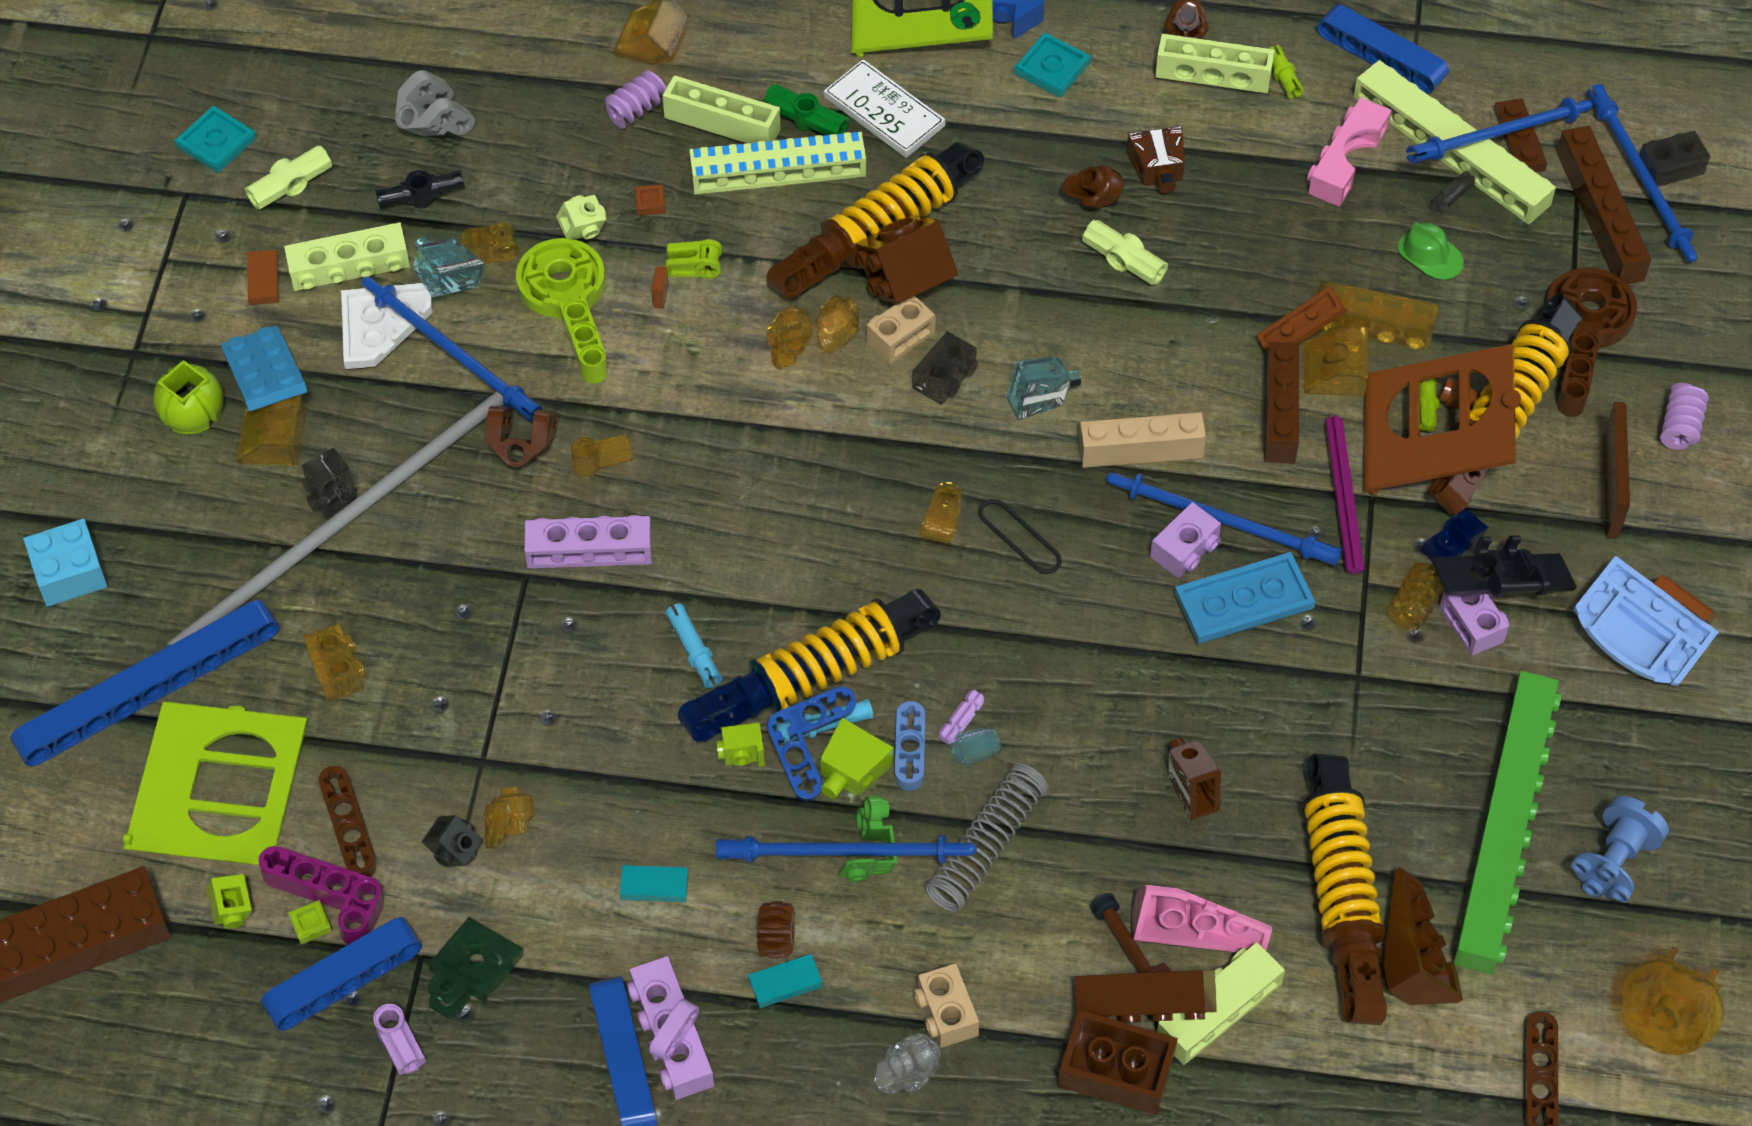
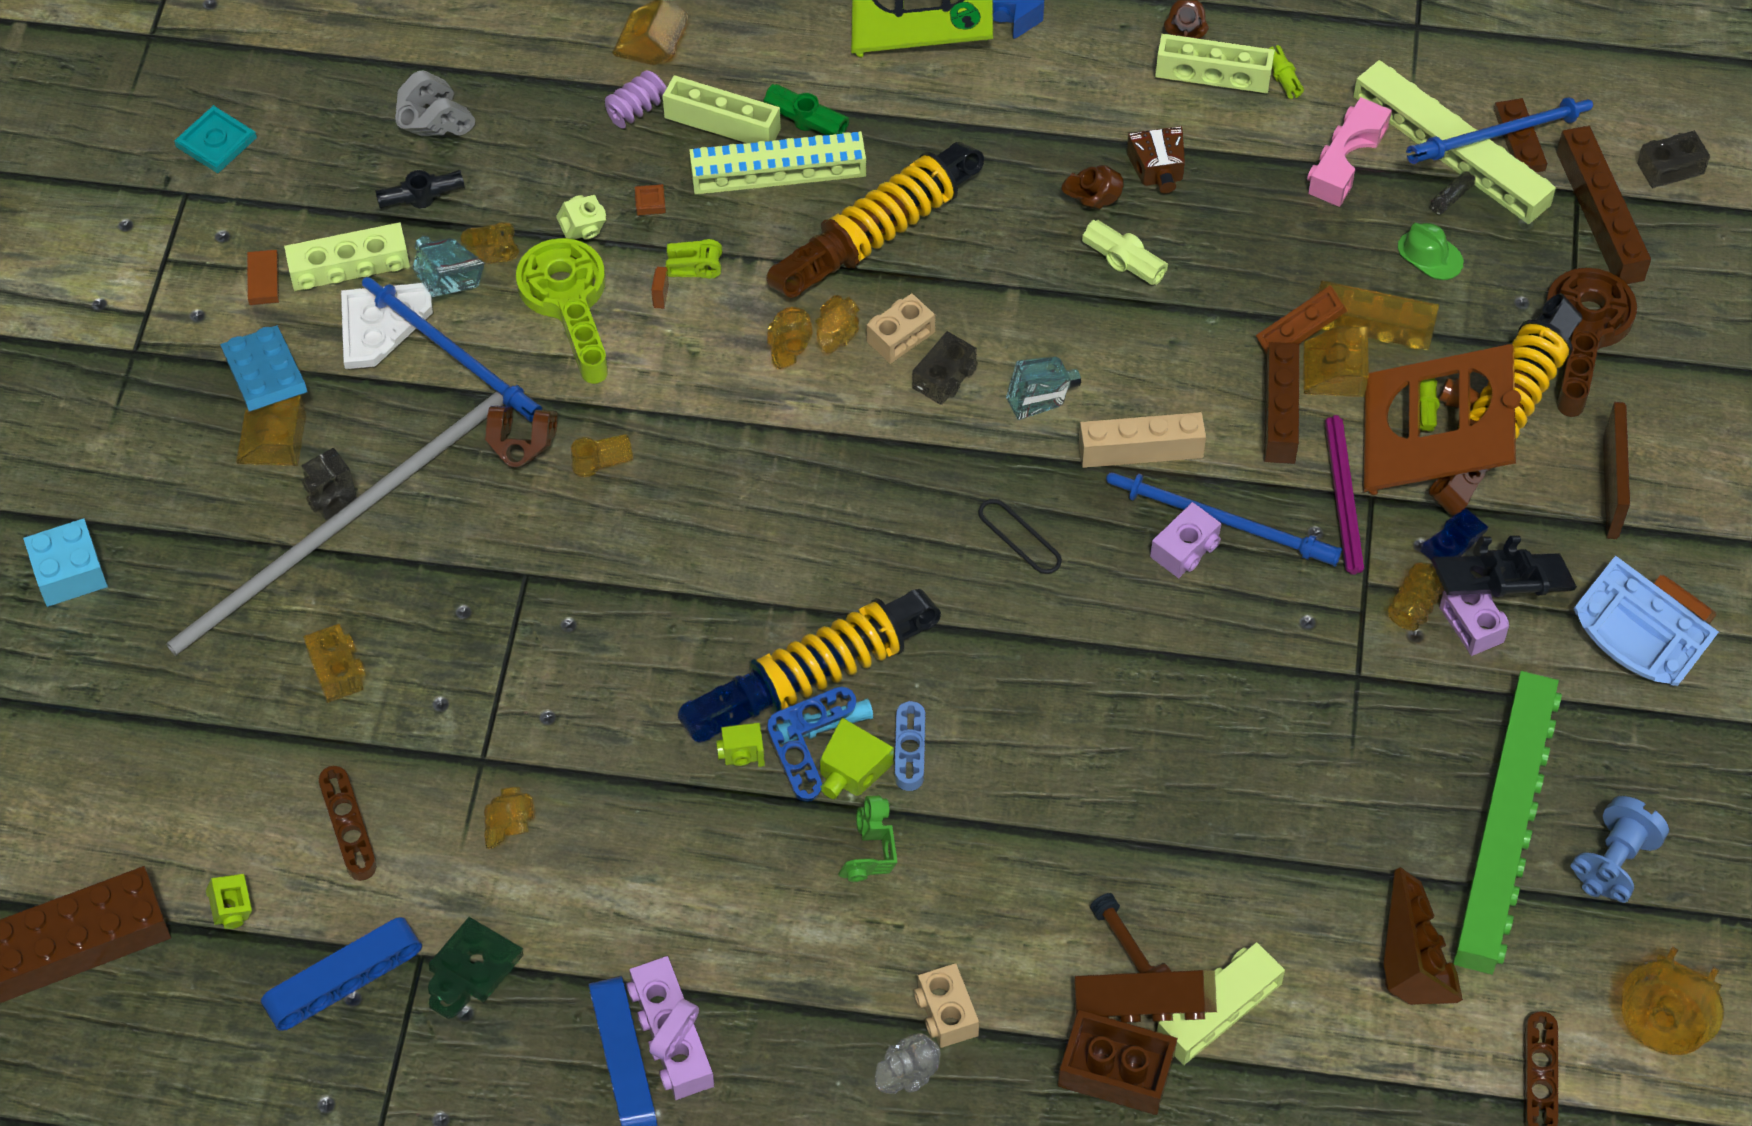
(144, 683): blue beam -> none
(178, 747): lime door -> none
(197, 408): lime piece -> none
(284, 867): magenta beam -> none
(288, 177): yellowish green piece -> none
(310, 922): lime tile -> none
(398, 1040): lavender piece -> none
(452, 841): pearl dark grey brick -> none
(600, 551): lavender brick -> none
(654, 883): teal tile -> none
(699, 655): medium azure pin -> none
(751, 849): blue bar -> none
(776, 929): reddish brown gear -> none
(785, 981): teal tile -> none
(884, 108): white tile -> none
(906, 258): reddish brown brick -> none
(932, 891): light grey piece -> none
(943, 514): clear yellow piece -> none
(961, 716): lavender axle -> none
(976, 745): clear light blue brick -> none
(1052, 64): teal tile -> none
(1188, 920): bright pink wedge -> none
(1192, 766): reddish brown torso -> none
(1244, 597): dark azure plate -> none
(1345, 886): piece -> none
(1375, 43): blue beam -> none
(1607, 111): blue bar -> none
(1684, 416): lavender piece -> none

